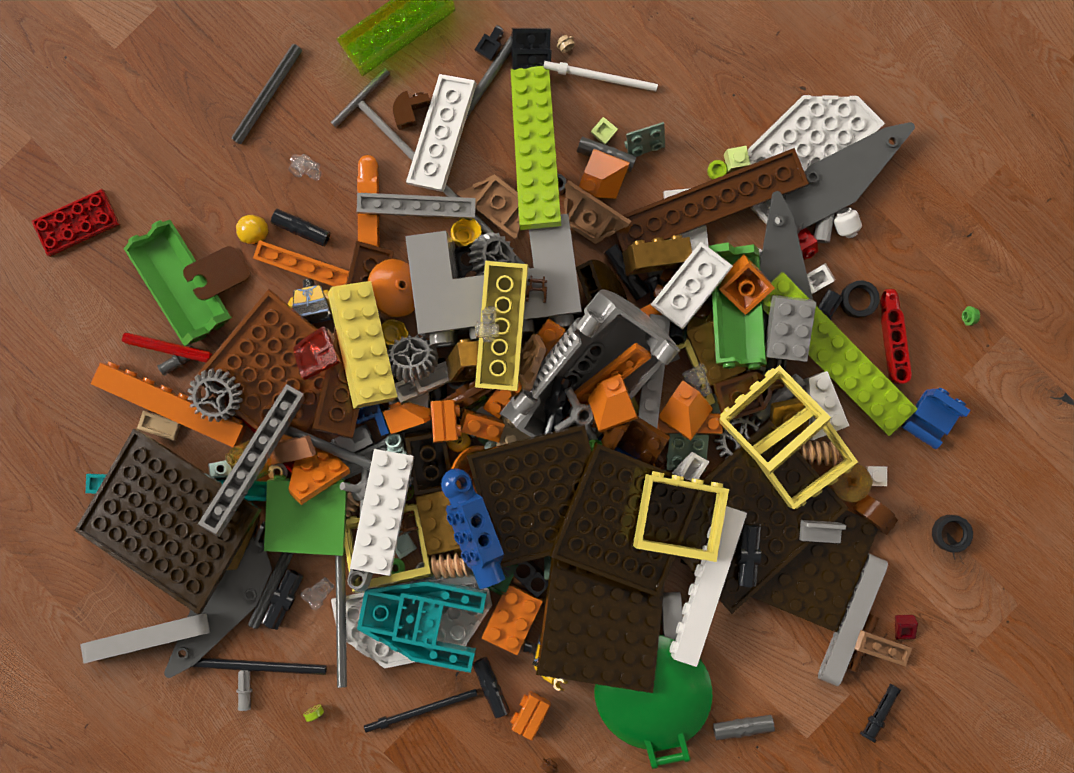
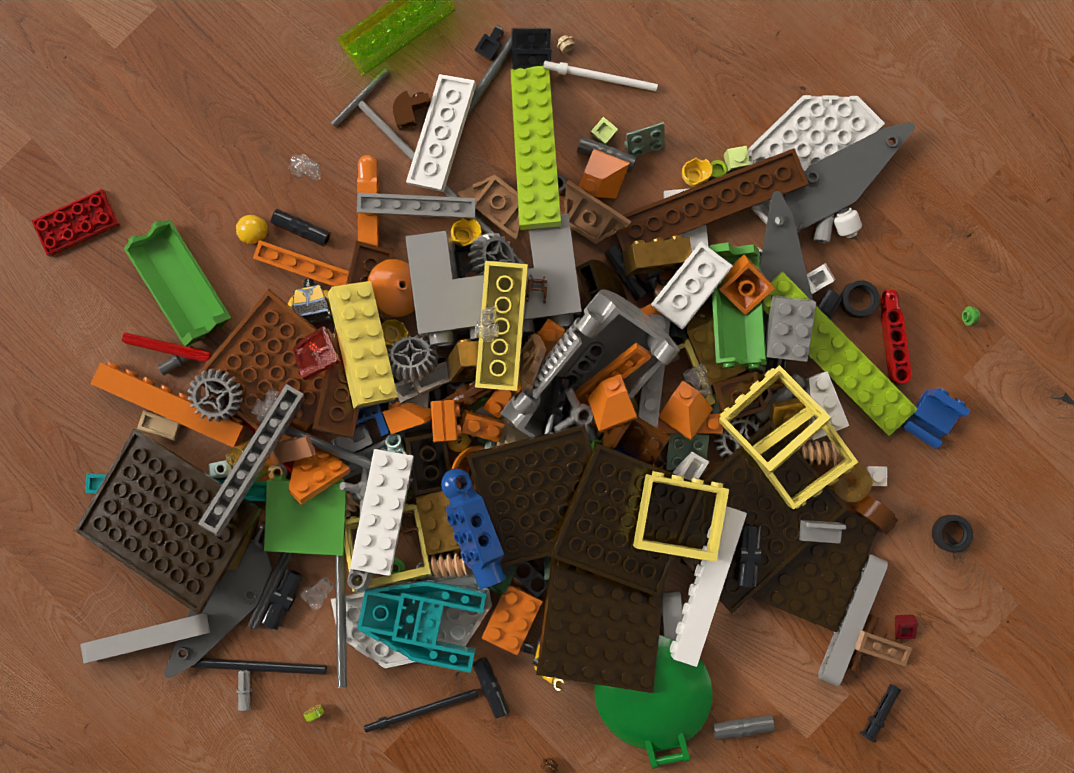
(221, 270): reddish brown piece -> none
(261, 407): none -> clear plate
(266, 94): dark grey axle -> none
(404, 545): light aqua tile -> none
(530, 715): orange brick -> none
(697, 172): none -> yellow hair
(808, 244): red bracket -> none

